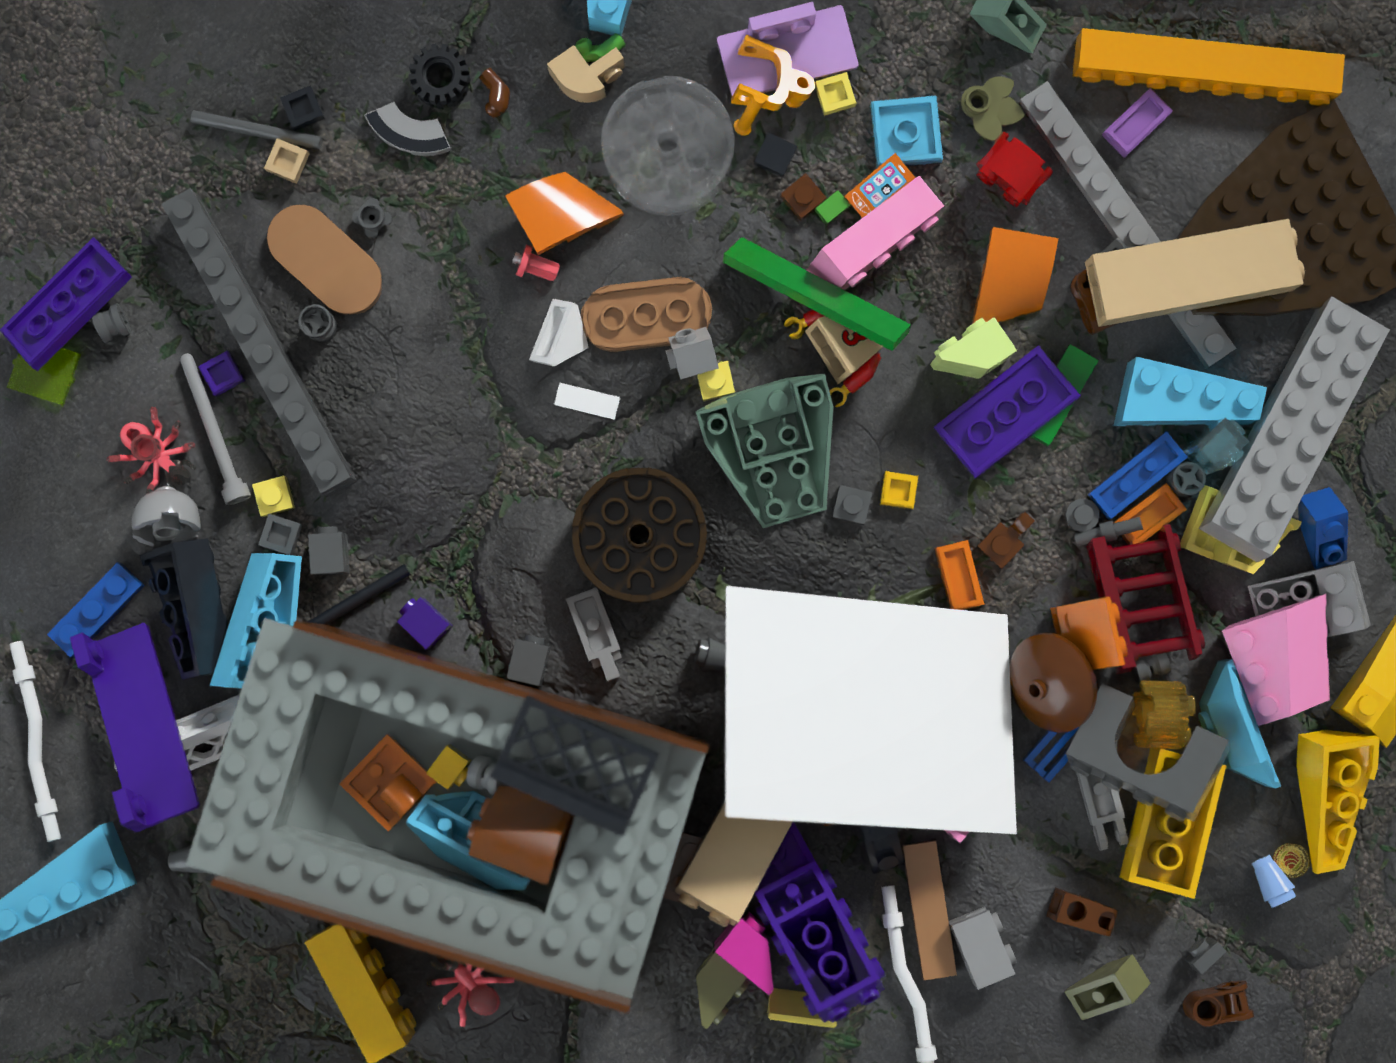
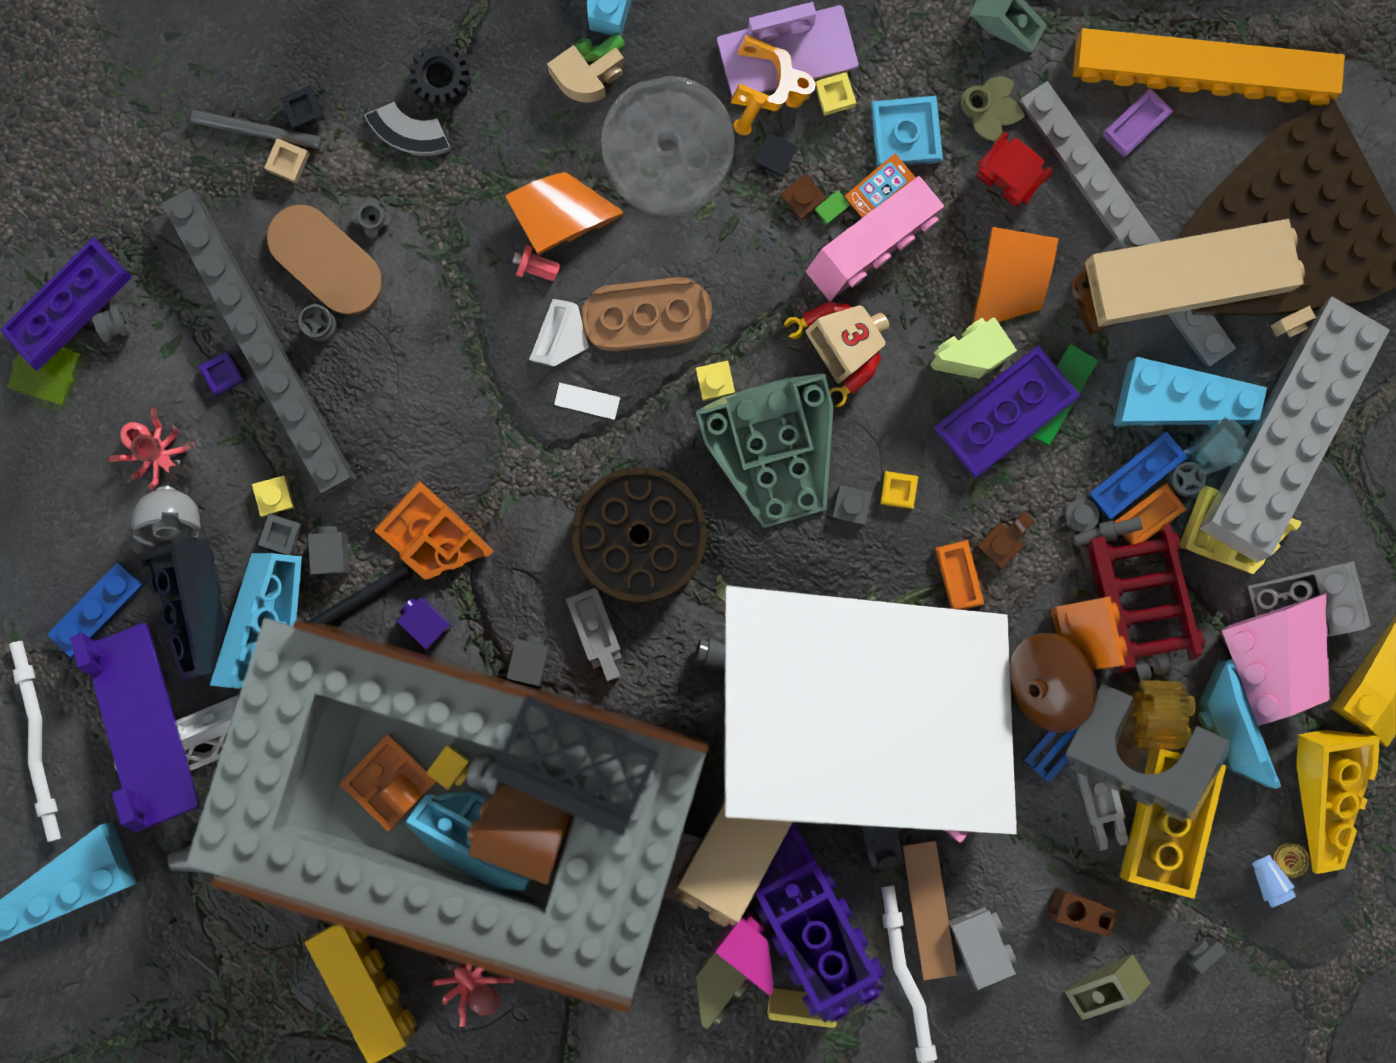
(234, 489): light grey piece -> none
(430, 534): none -> orange slope
(498, 95): reddish brown arm -> none
(691, 352): light grey brick -> none
(817, 293): green tile -> none
(1225, 1004): reddish brown piece -> none
(1293, 323): none -> tan plate
(1324, 527): blue slope -> none

